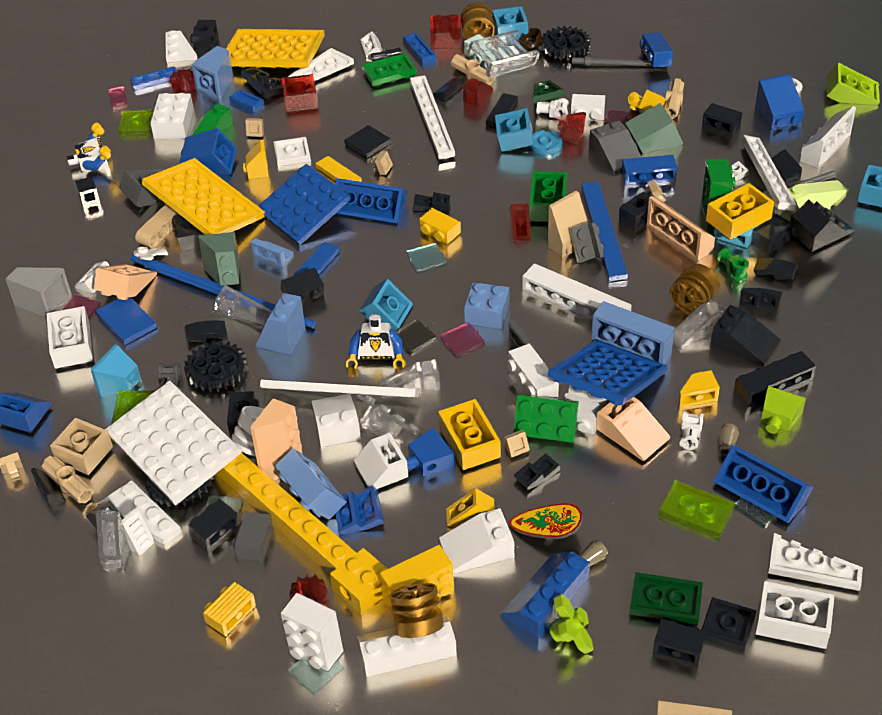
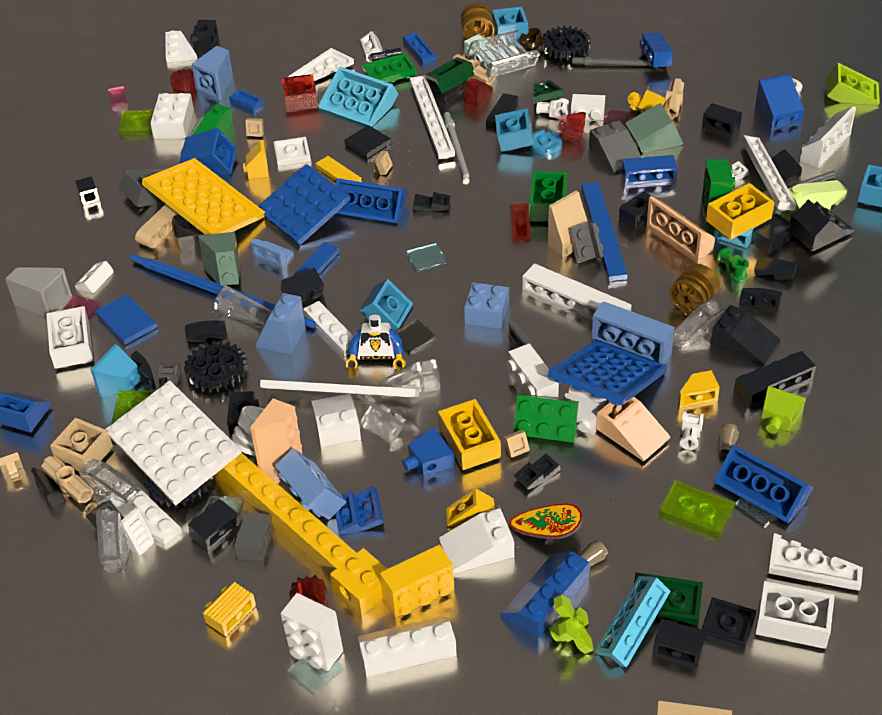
(91, 153): torso -> none
(108, 481): none -> clear slope
(122, 280): light nougat slope -> none
(144, 370): none -> black slope
(148, 254): white plate -> none
(152, 78): blue tile -> none
(262, 82): black wing -> none
(274, 47): yellow plate -> none
(329, 326): none -> white plate
(358, 97): none -> medium azure slope
(381, 462): white slope -> none
(416, 610): pearl gold wheel -> none
(440, 226): yellow brick -> none
(445, 31): clear red brick -> none
(450, 74): none -> dark green window
(450, 126): none -> light grey bar
(462, 339): clear pink piece -> none
(636, 620): none -> medium azure fence
(655, 191): tan tile -> none

